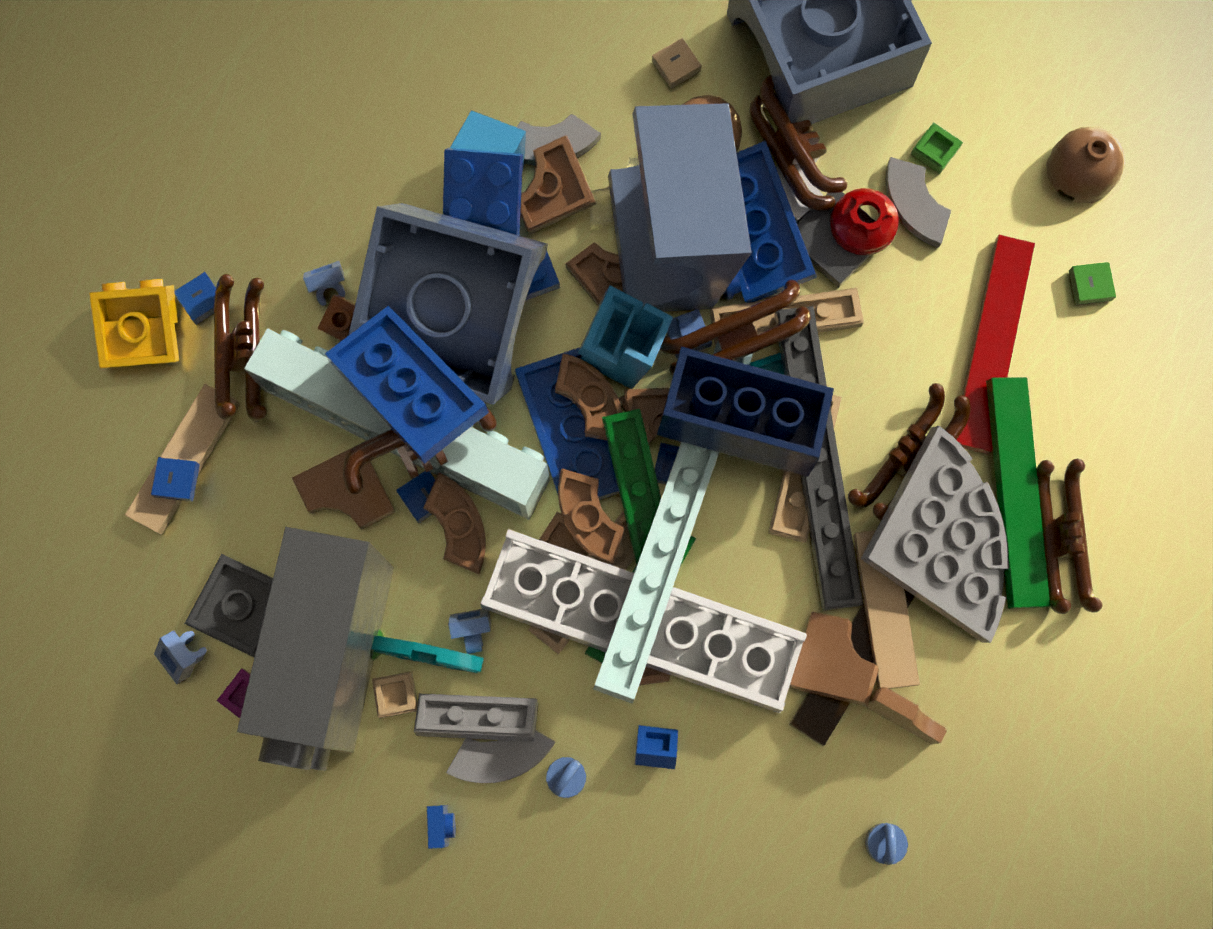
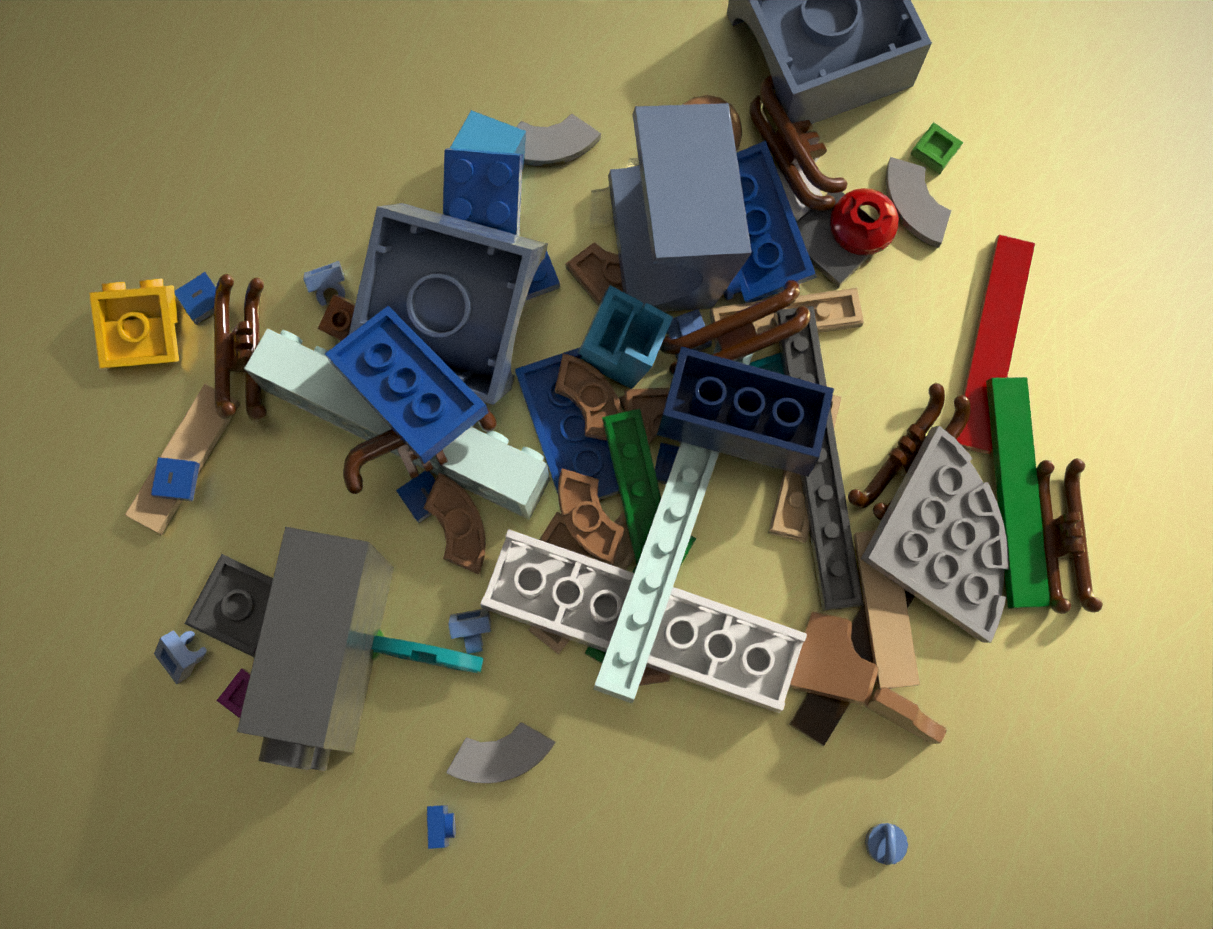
(325, 489): medium nougat tile -> none
(395, 694): tan tile -> none
(476, 717): light grey tile -> none
(556, 188): medium nougat tile -> none
(566, 777): medium blue tile -> none
(656, 747): blue plate -> none
(676, 63): tan tile -> none
(1086, 164): medium nougat cylinder -> none
(1092, 283): bright green tile -> none

